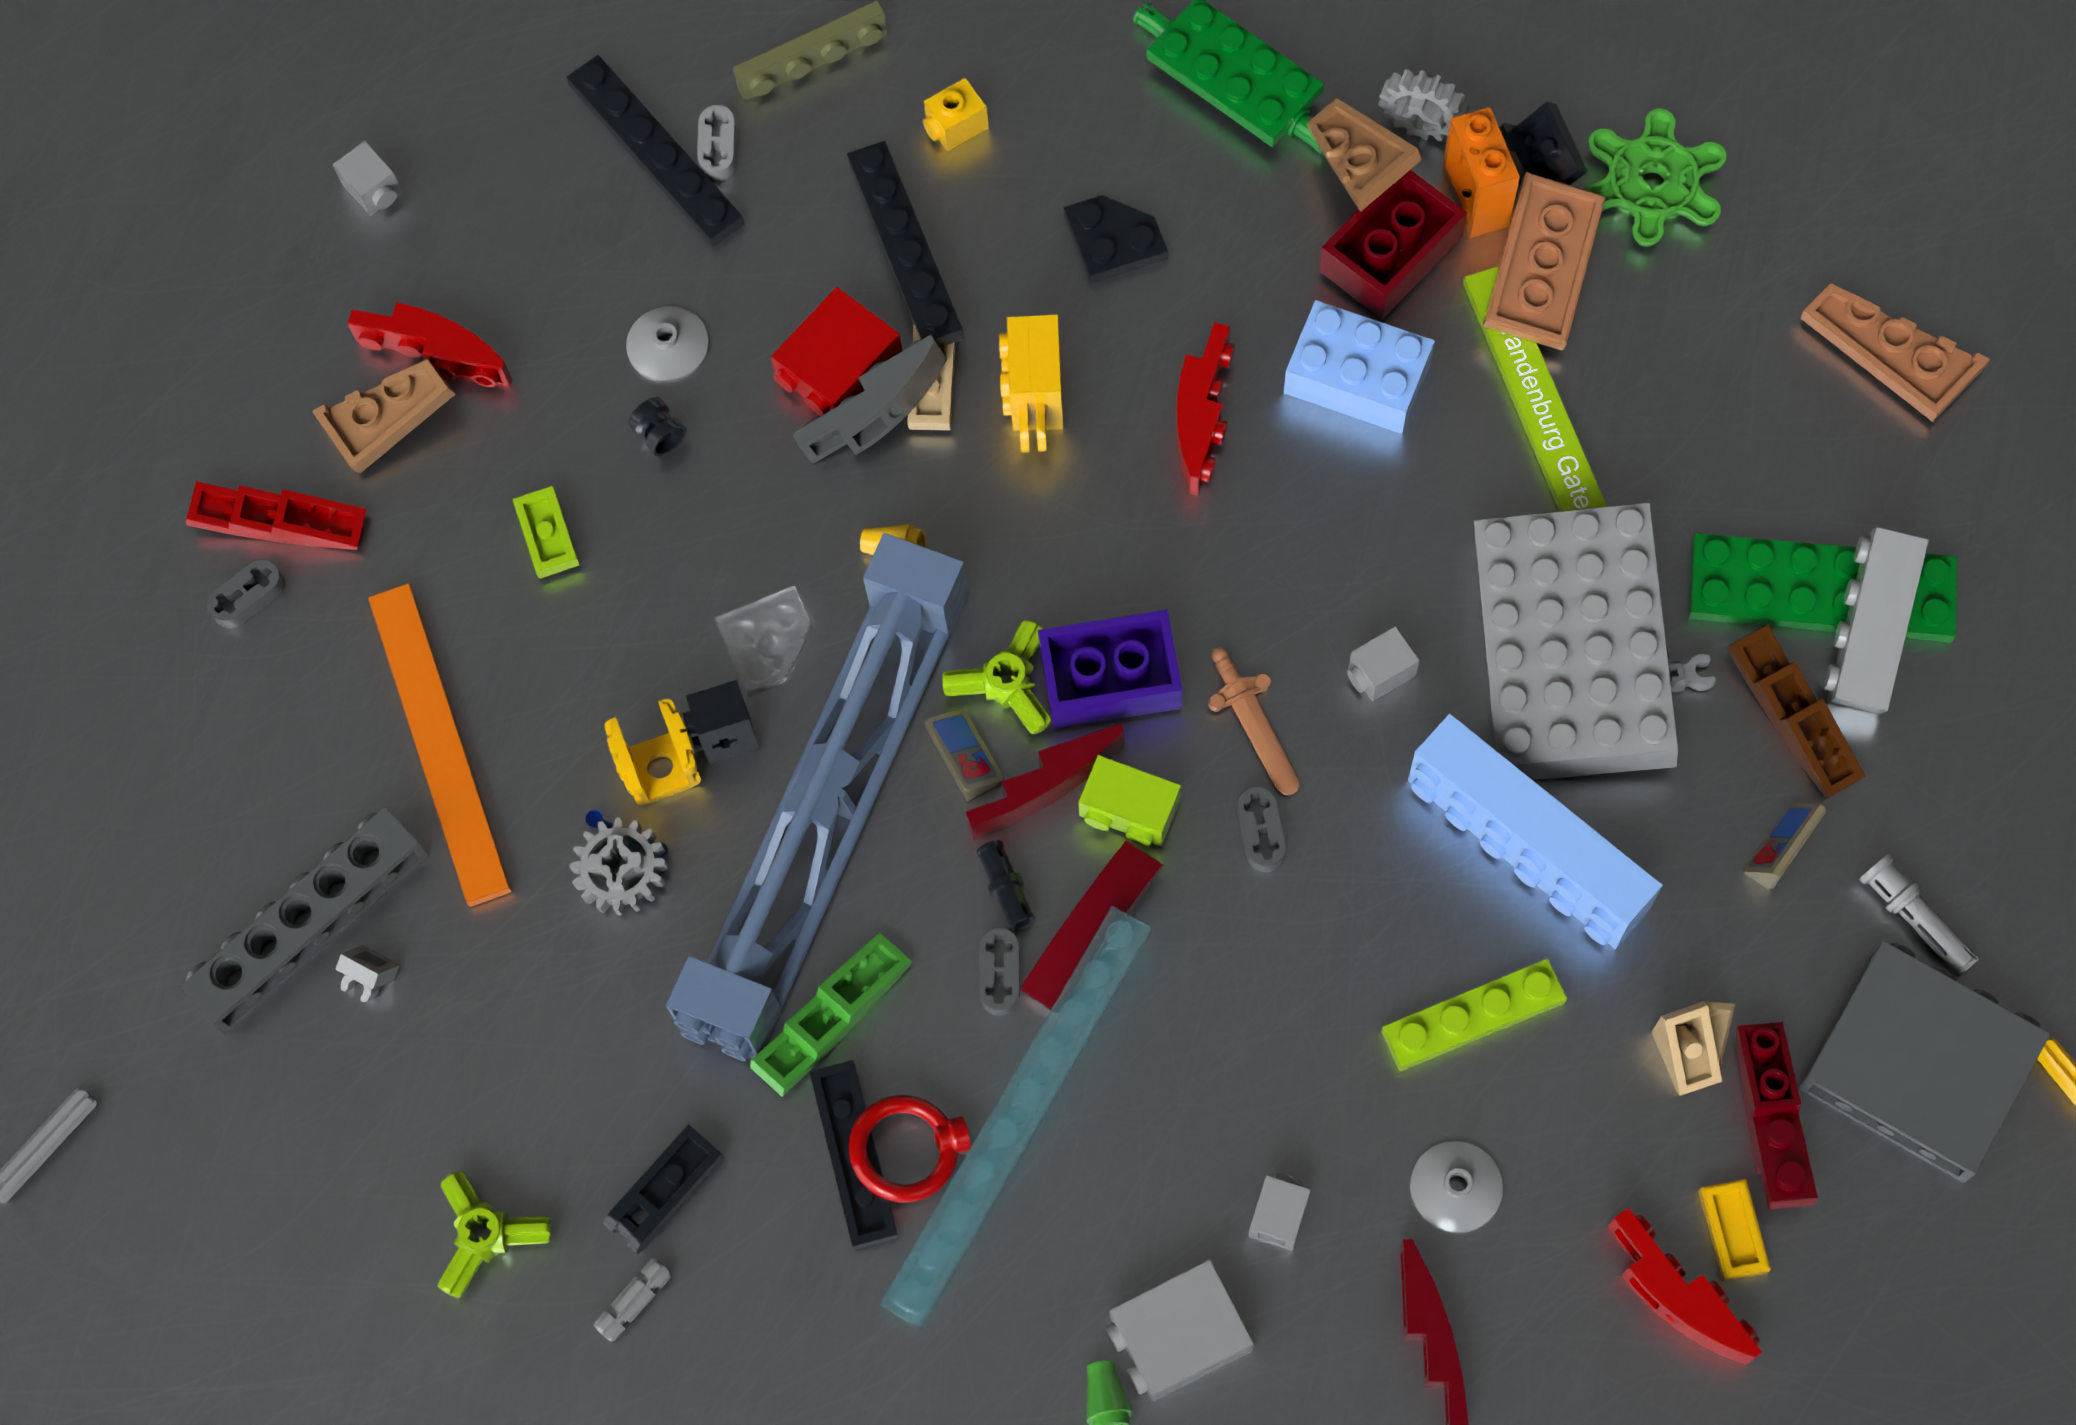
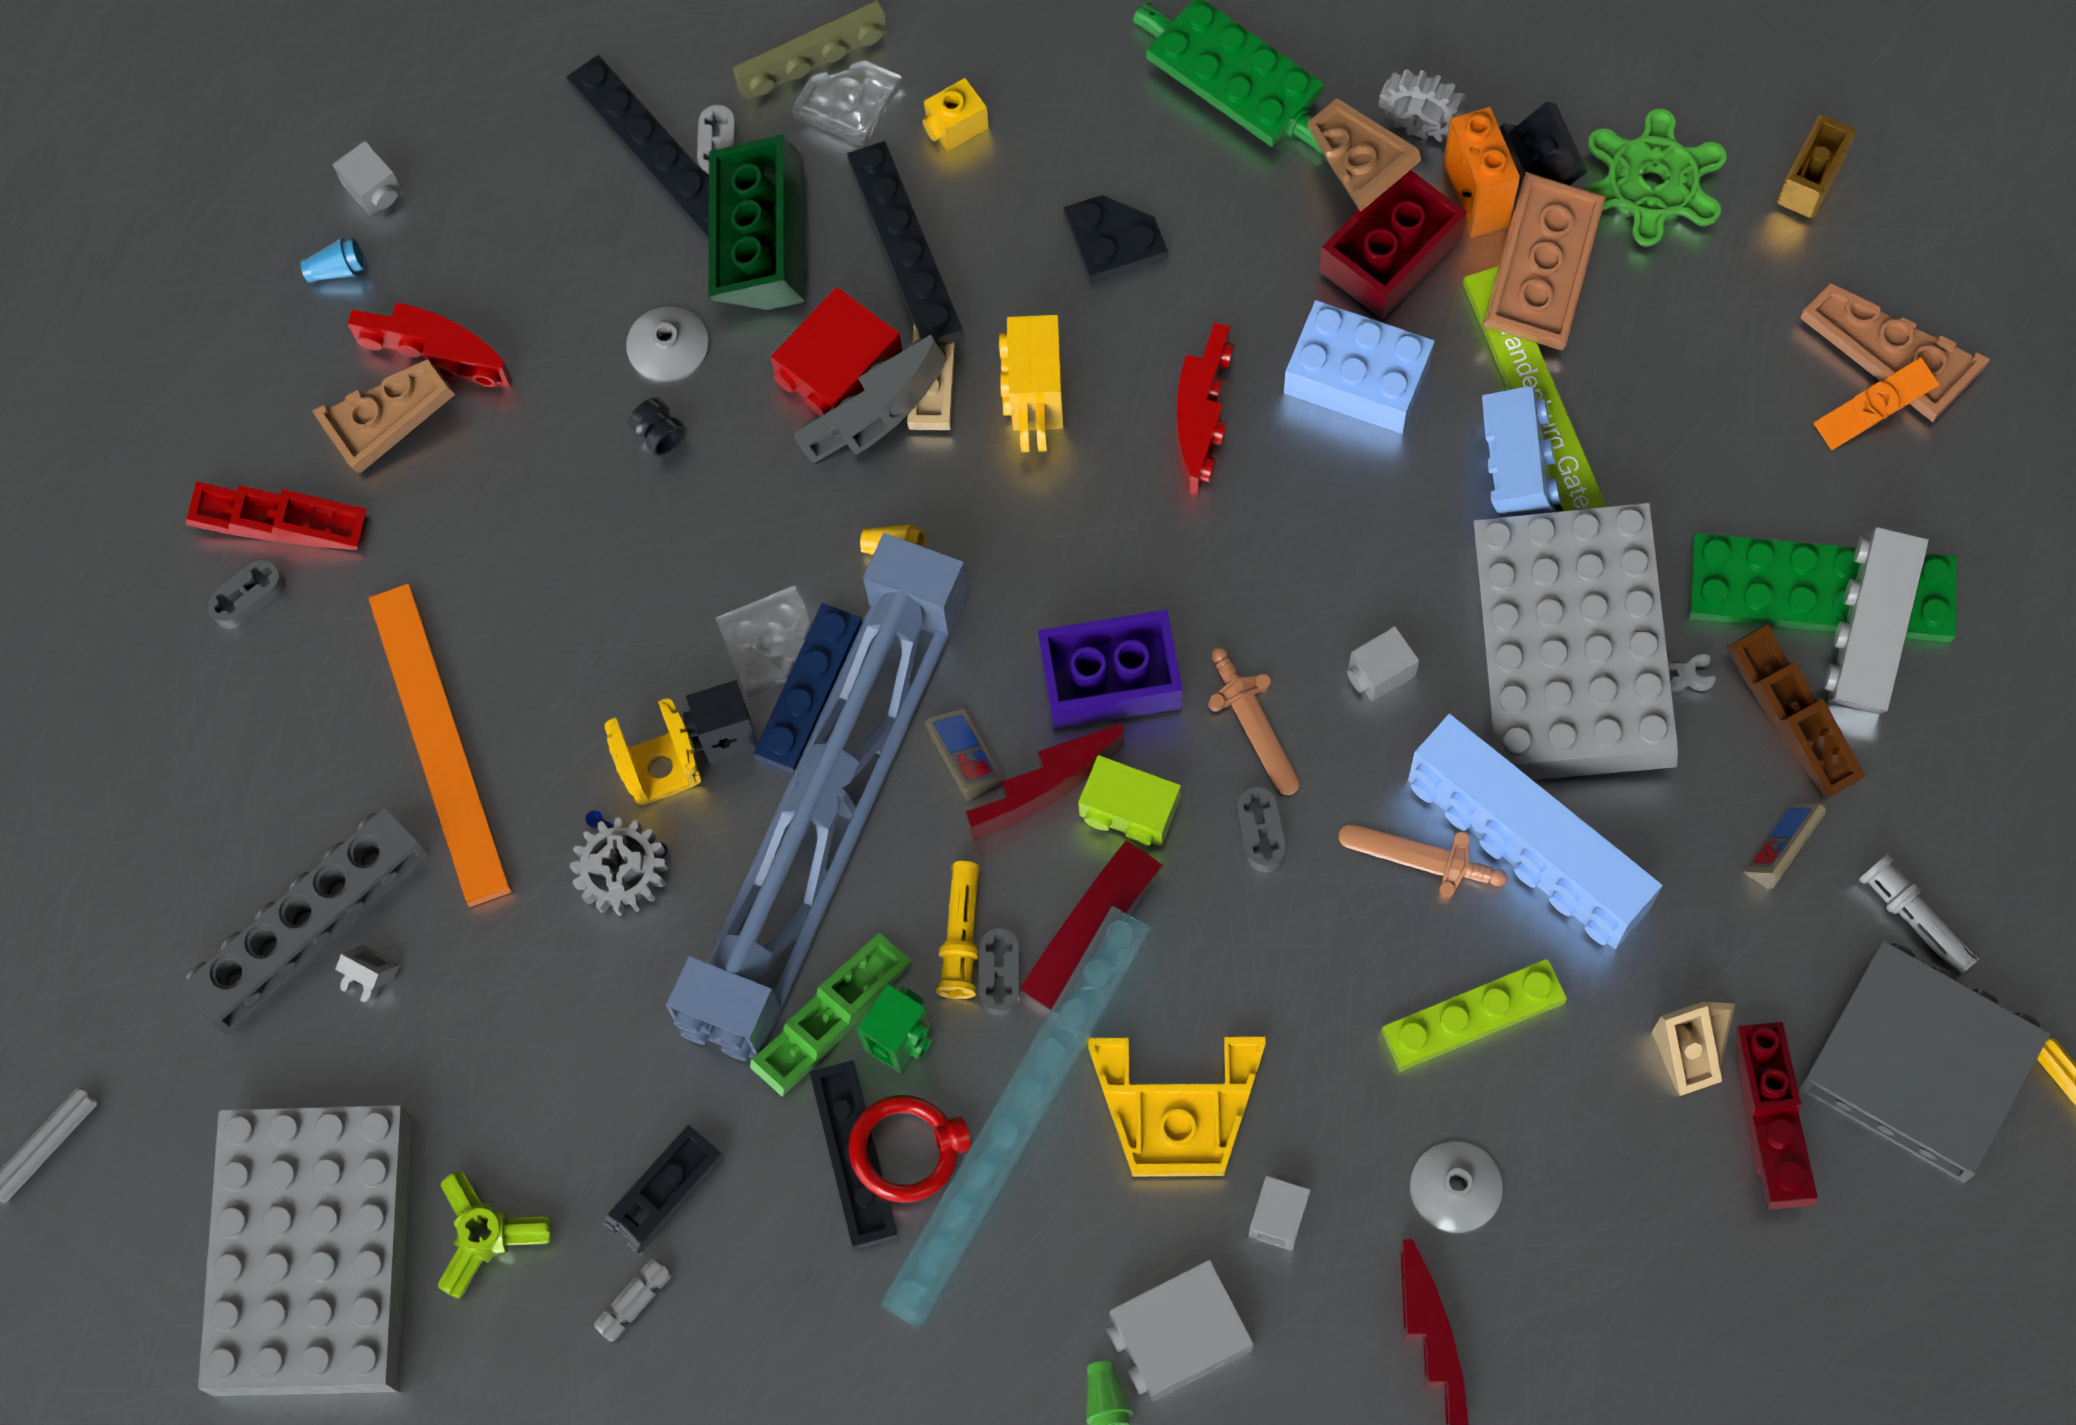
(307, 1251): none -> light grey brick
(335, 261): none -> dark azure cone
(545, 532): lime plate -> none
(757, 224): none -> dark green slope
(807, 687): none -> dark blue plate
(848, 101): none -> clear plate
(896, 1028): none -> green brick
(958, 950): none -> yellow pin
(1005, 885): black pin -> none
(1015, 694): lime bush -> none
(1177, 1125): none -> yellow wing
(1451, 864): none -> nougat sword
(1519, 453): none -> light blue wedge
(1692, 1309): red slope -> none
(1734, 1230): yellow tile -> none
(1816, 166): none -> pearl gold brick
(1876, 403): none -> orange piece

